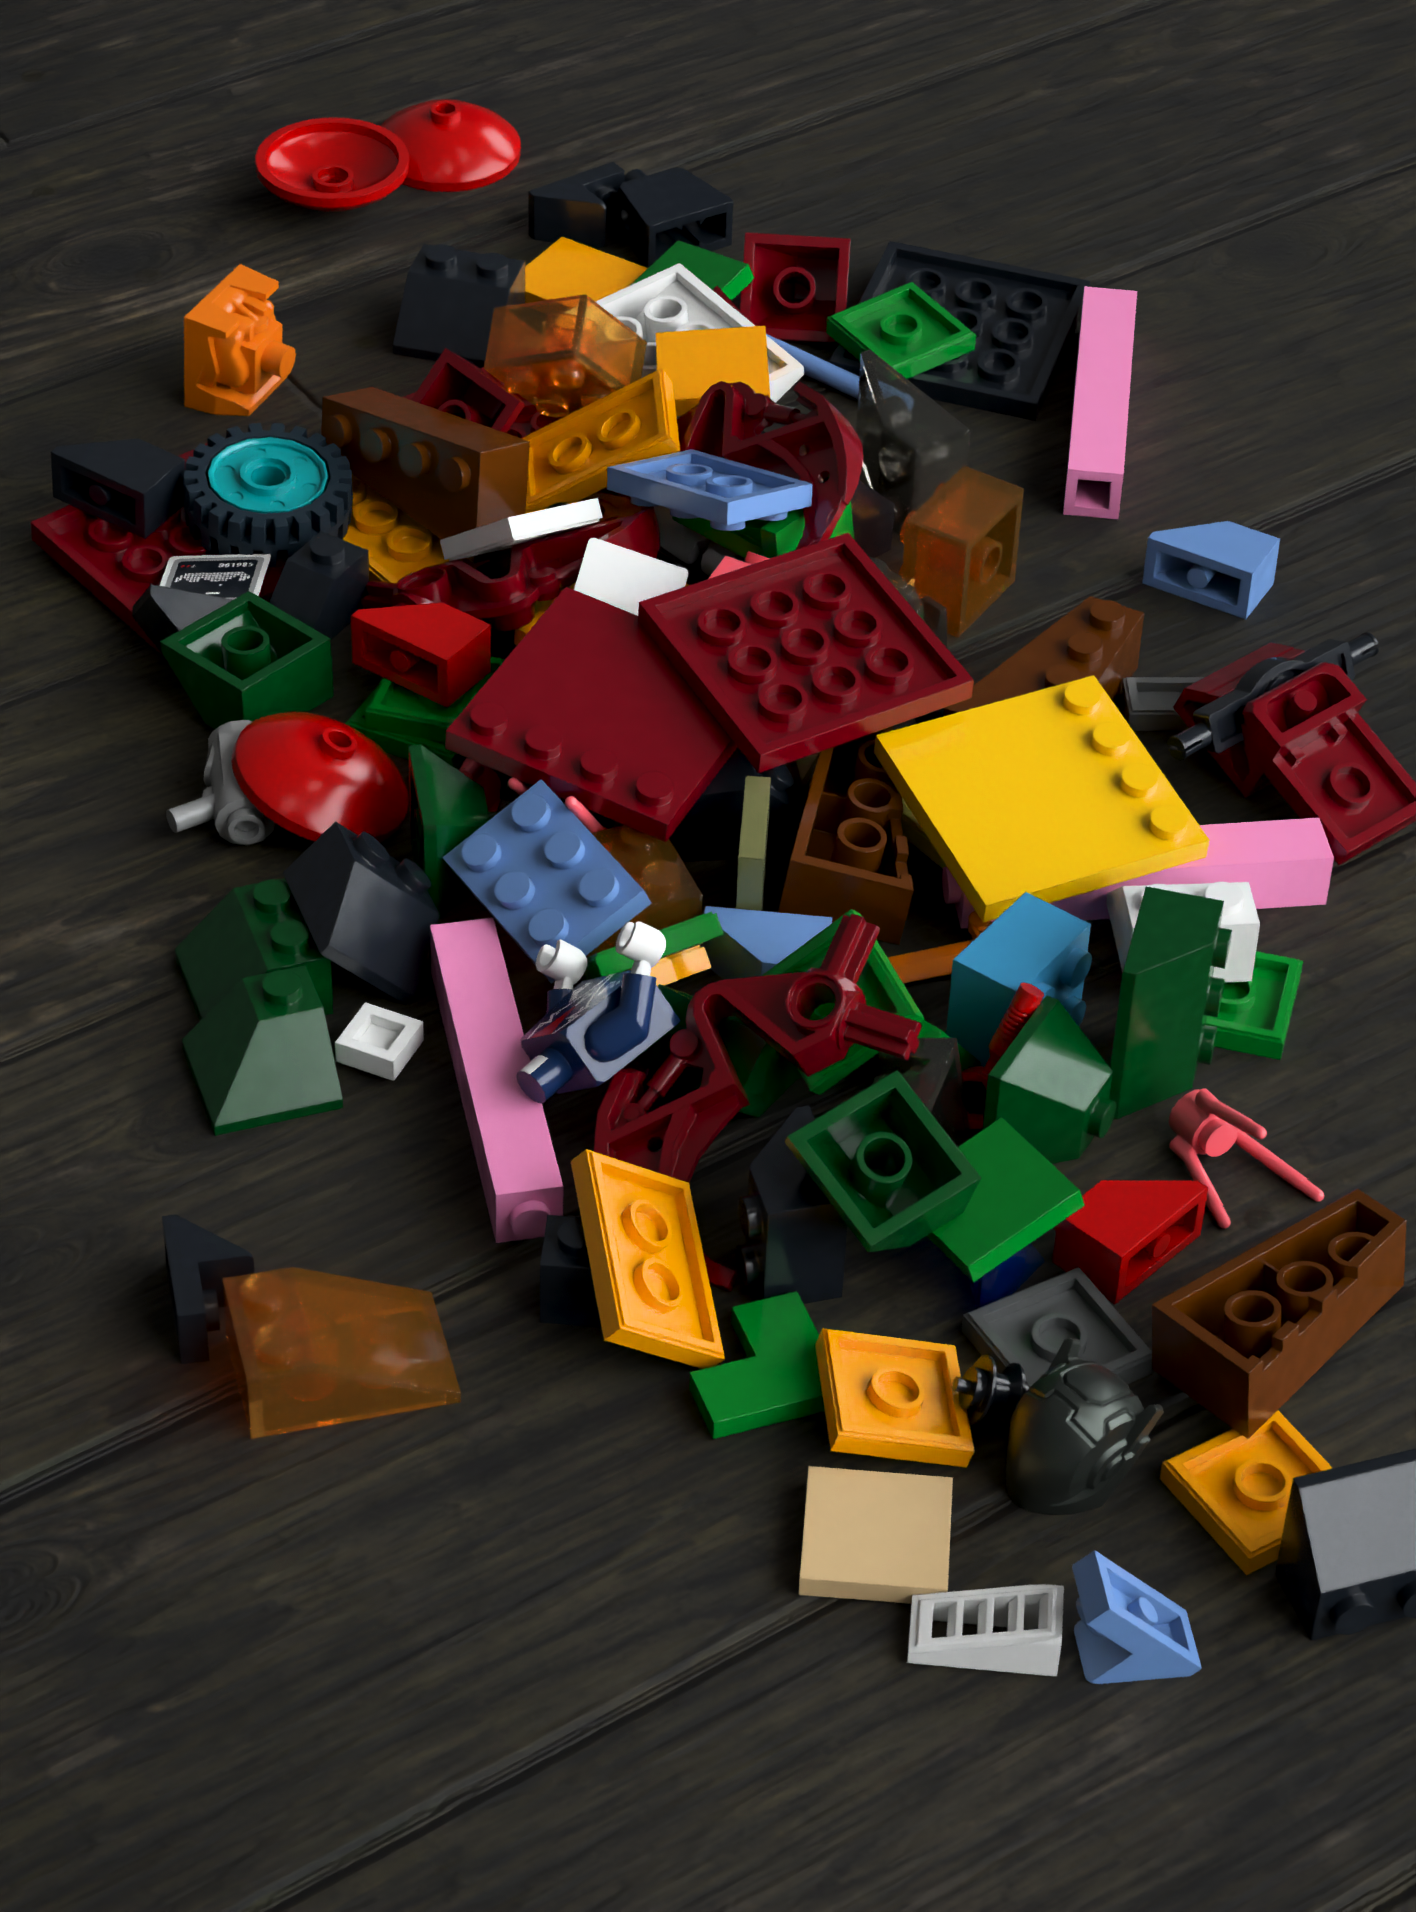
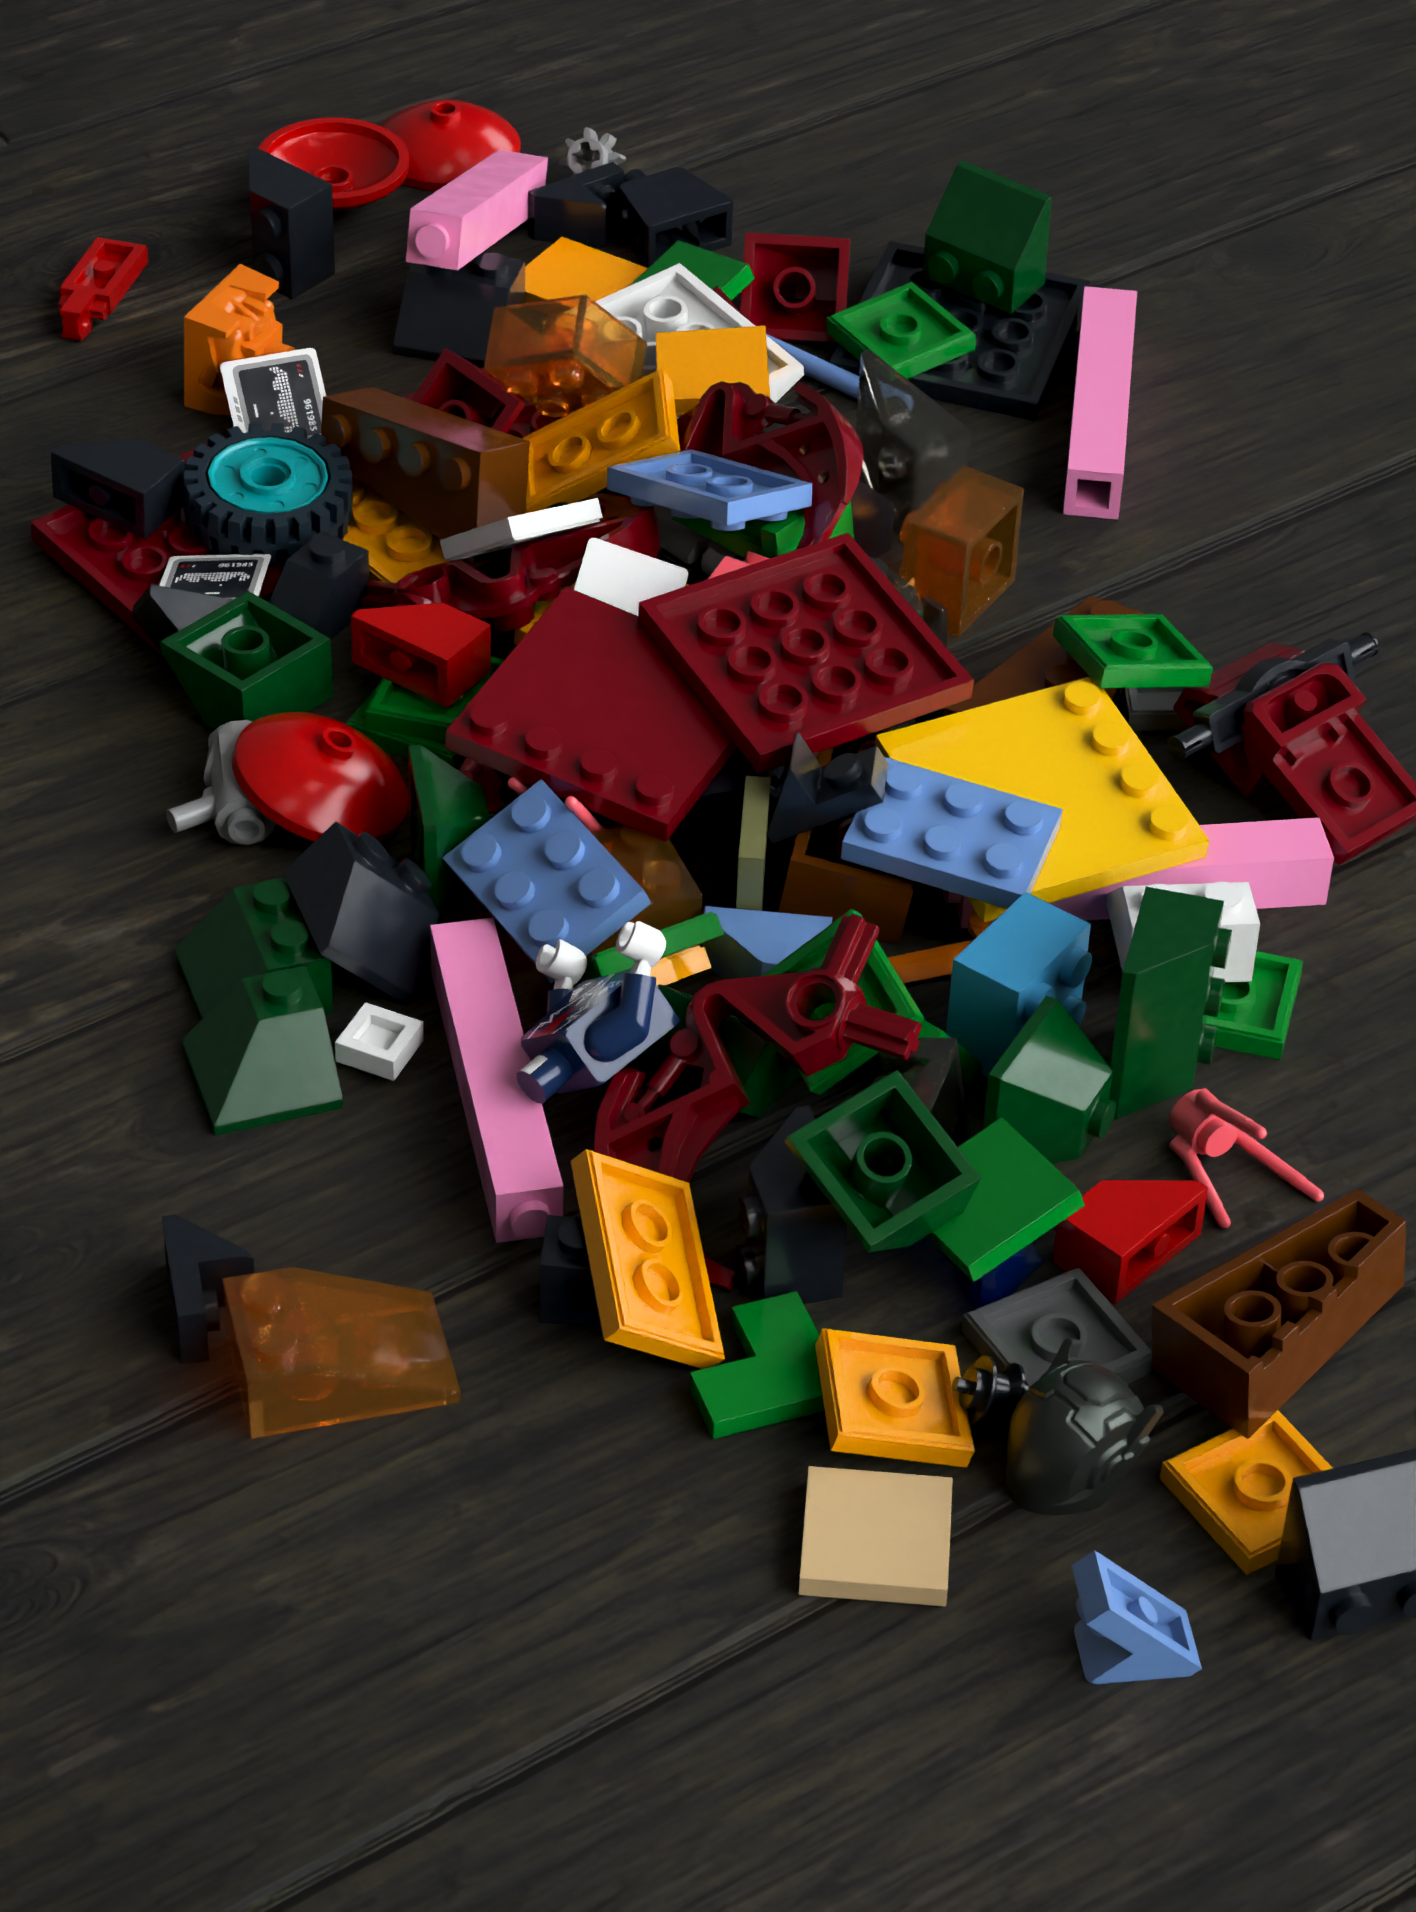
(98, 284): none -> red hinge
(276, 390): none -> sticker
(290, 224): none -> black slope
(474, 210): none -> bright pink brick
(584, 149): none -> light grey gear
(819, 794): none -> black slope
(954, 835): none -> medium blue plate
(988, 238): none -> dark green slope
(1014, 1607): white slope -> none
(1020, 1010): red piece -> none
(1132, 651): none -> green tile
(1213, 565): medium blue slope -> none

